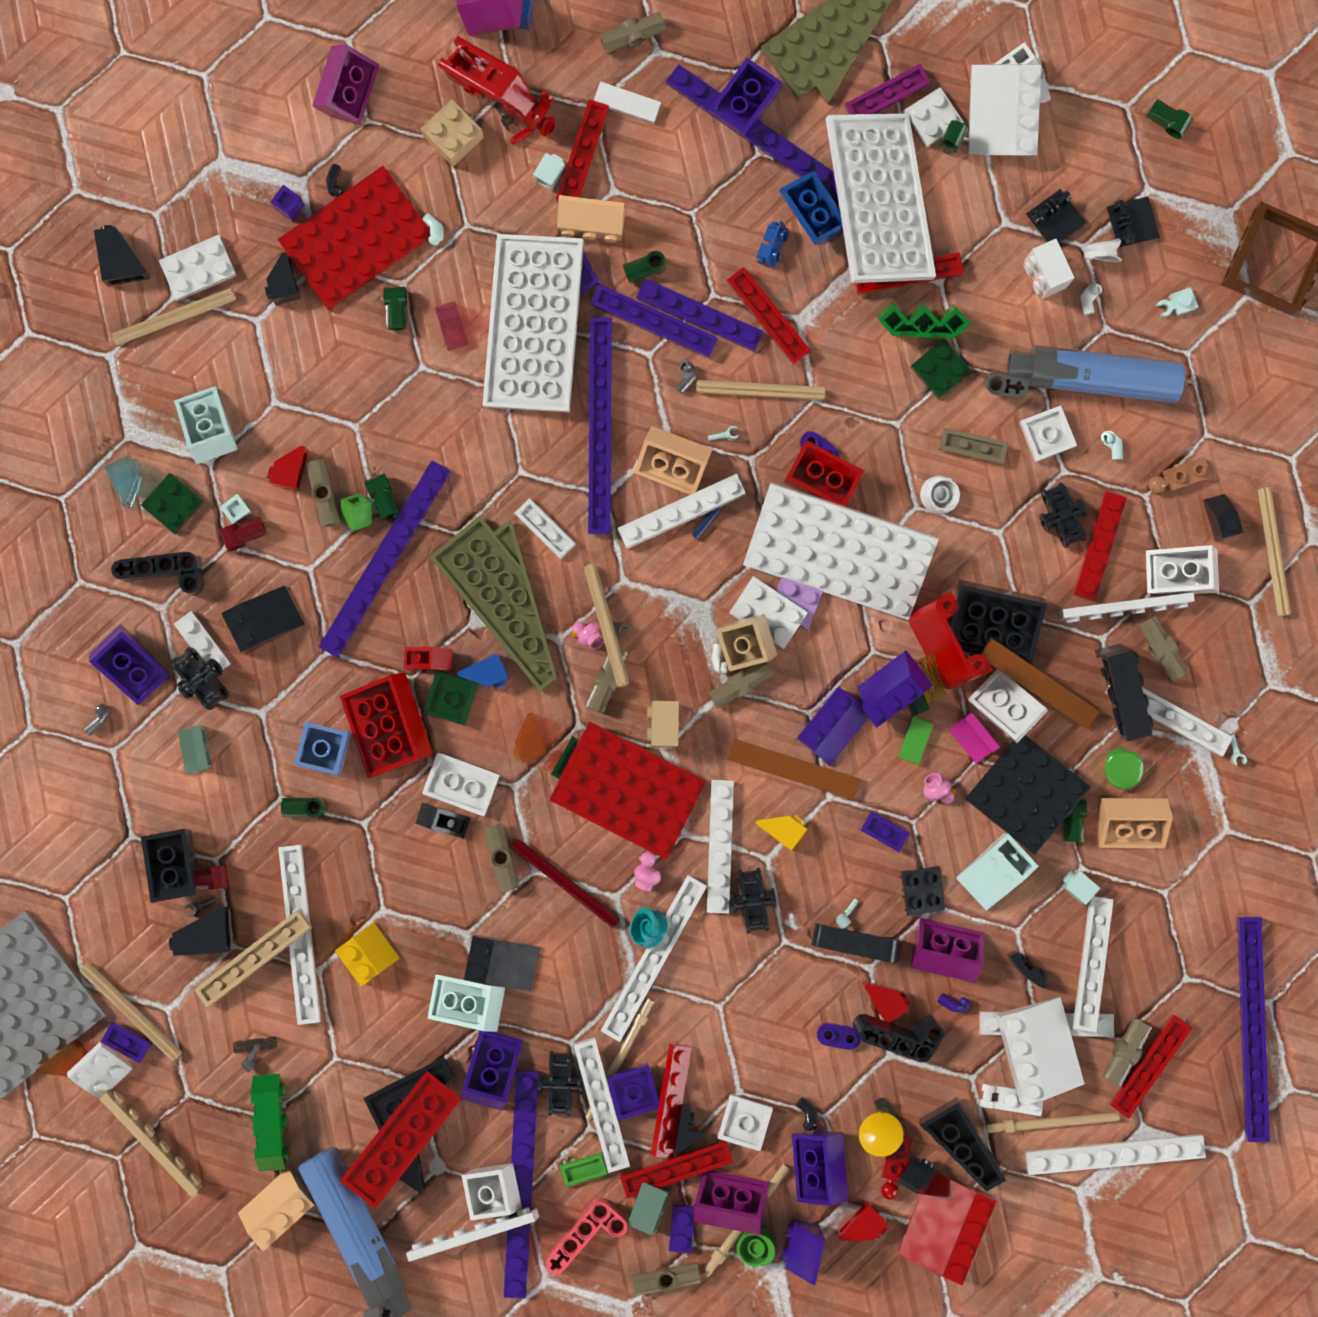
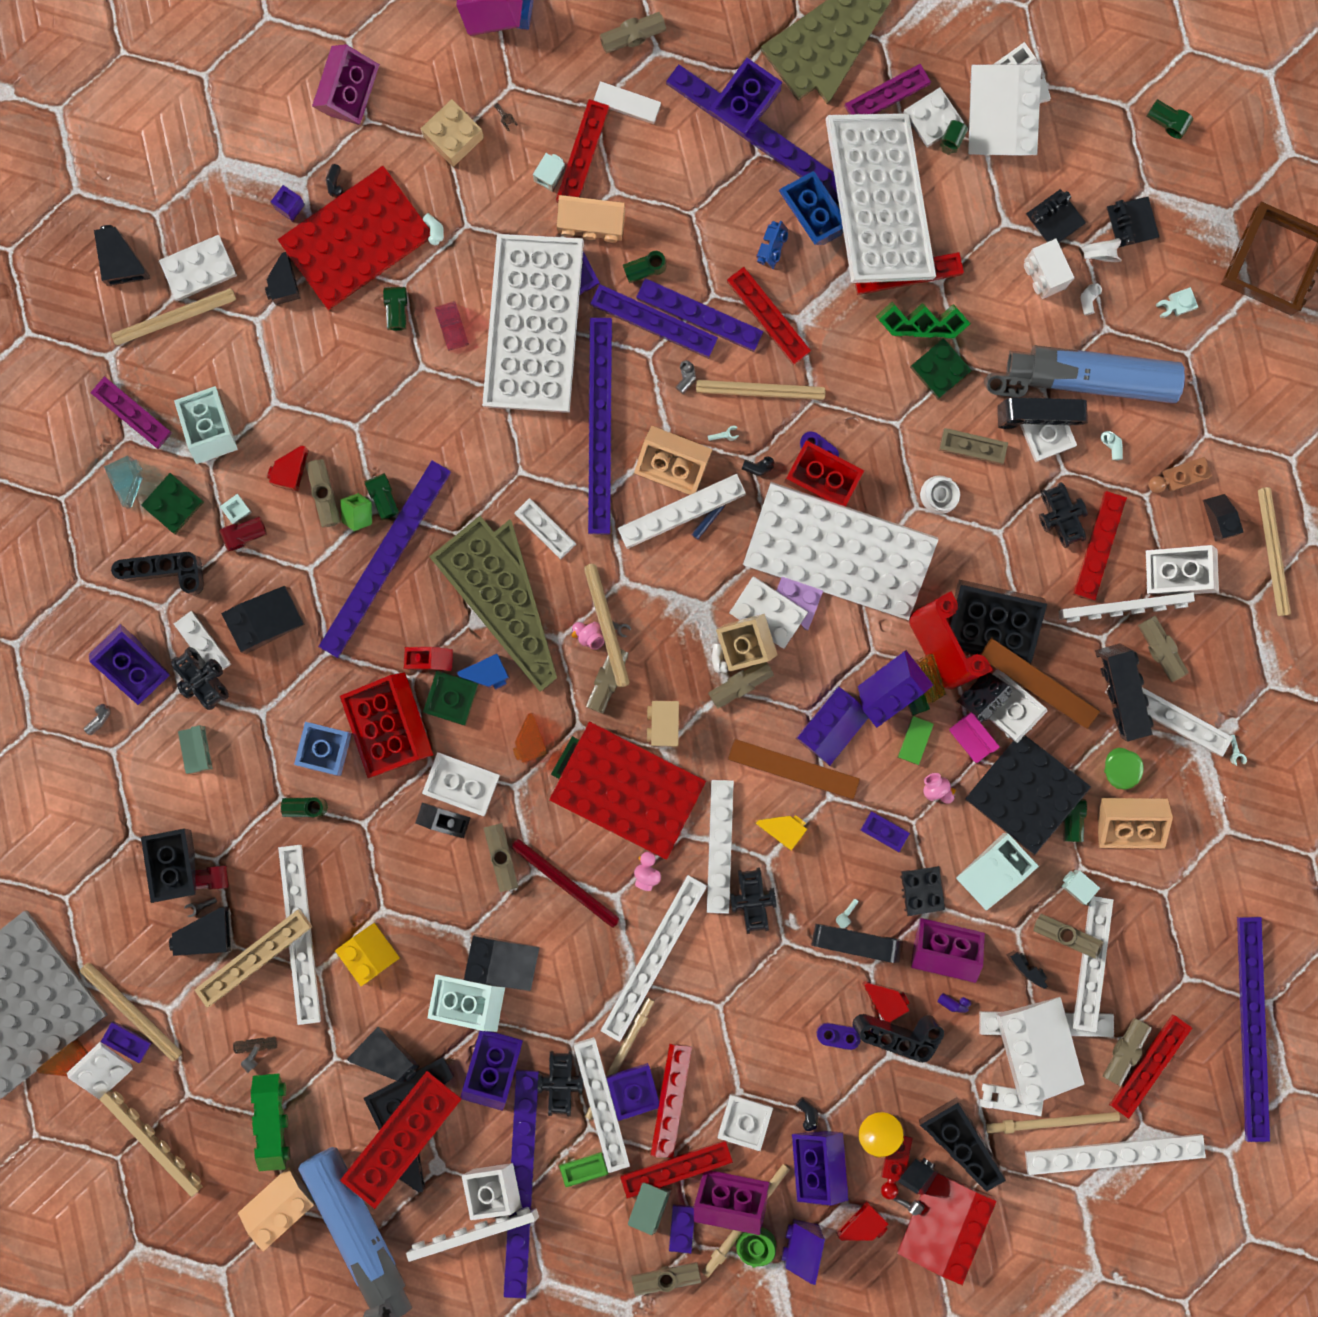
(131, 412): none -> magenta plate
(384, 1056): none -> black slope
(500, 82): red piece -> none
(582, 1238): coral beam -> none
(648, 927): teal piece -> none
(685, 1135): black slope -> none
(759, 468): none -> black arm
(883, 1105): clear smoke hand -> none
(914, 1208): none -> flat silver hand
(983, 695): none -> black hinge
(1041, 411): none -> black beam
(1081, 941): none -> dark tan piece

